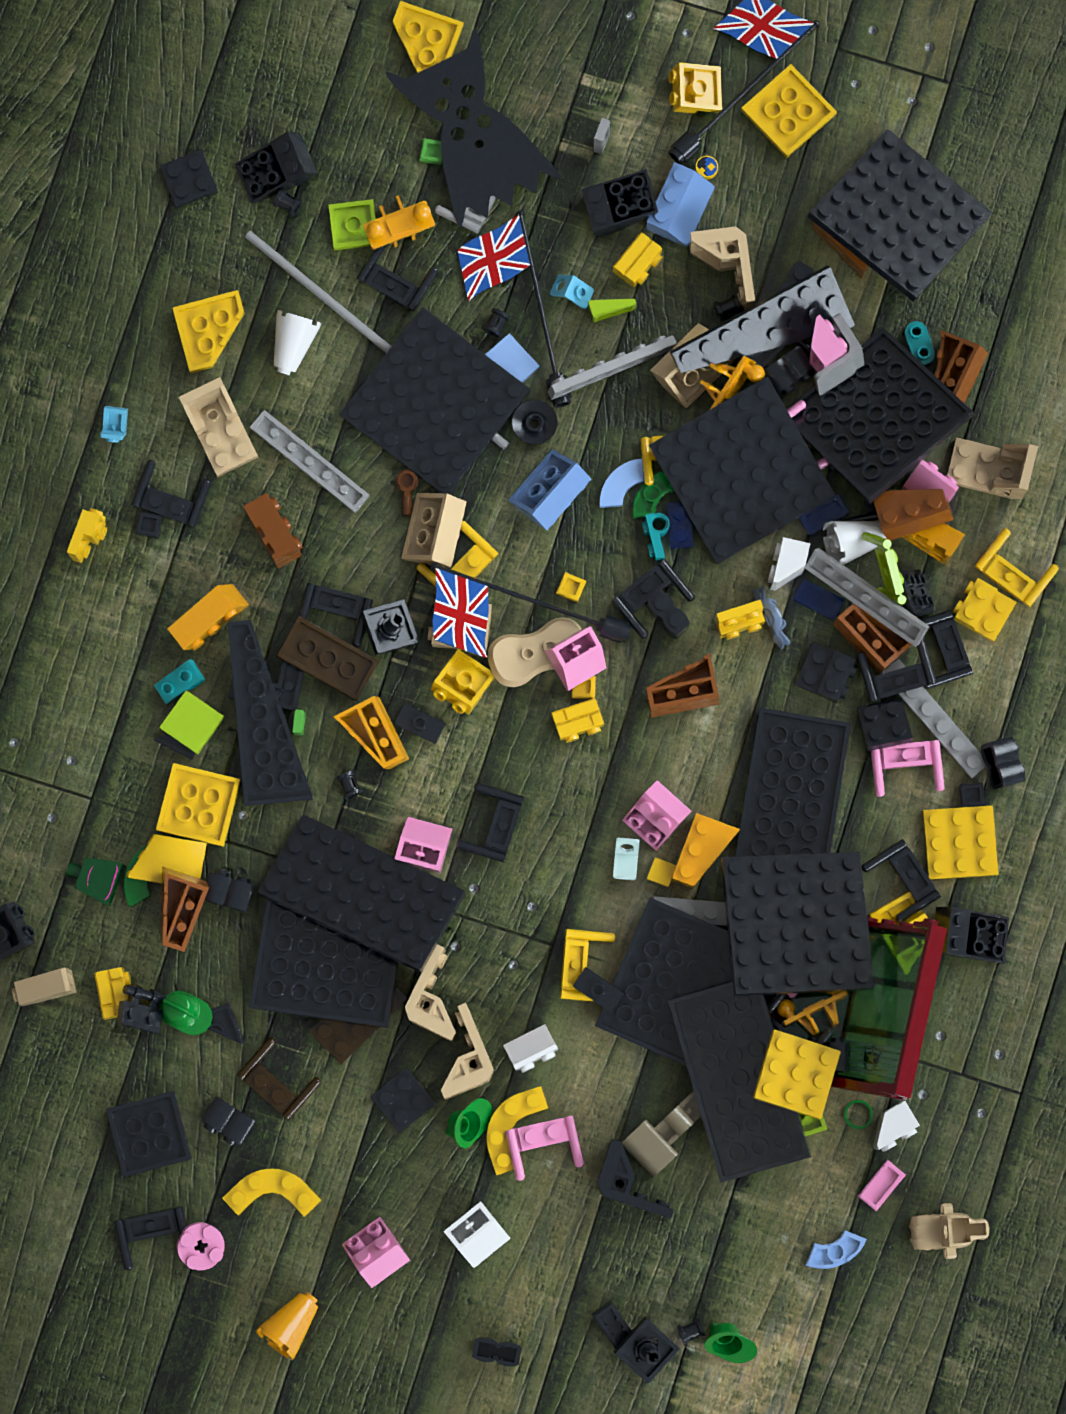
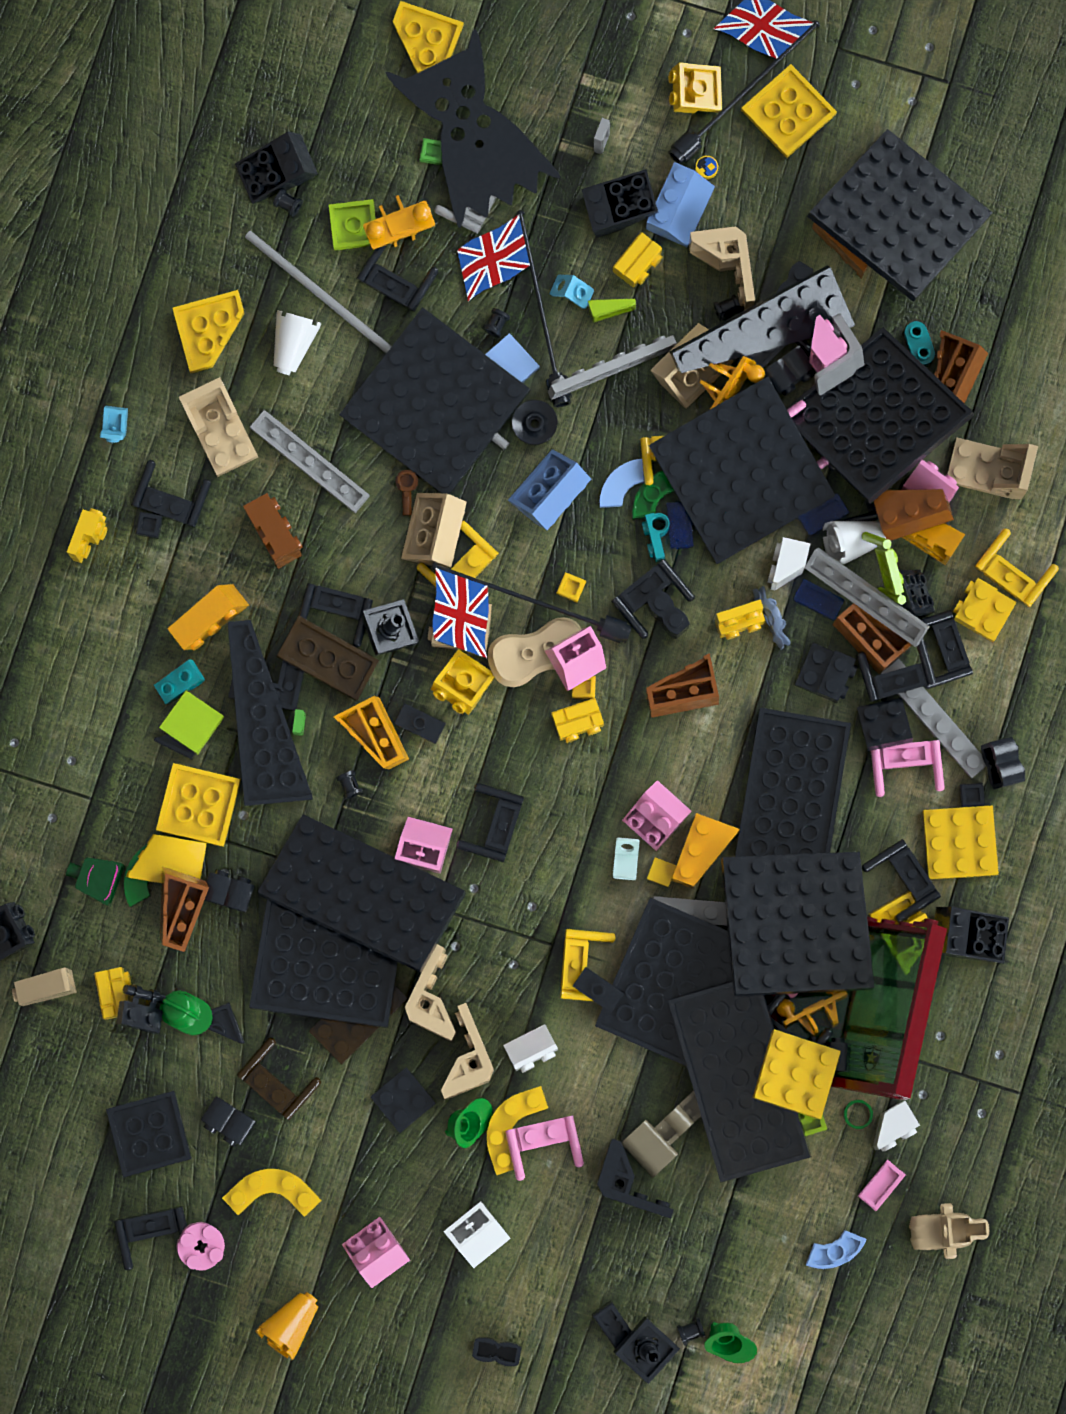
(189, 179): black plate -> none

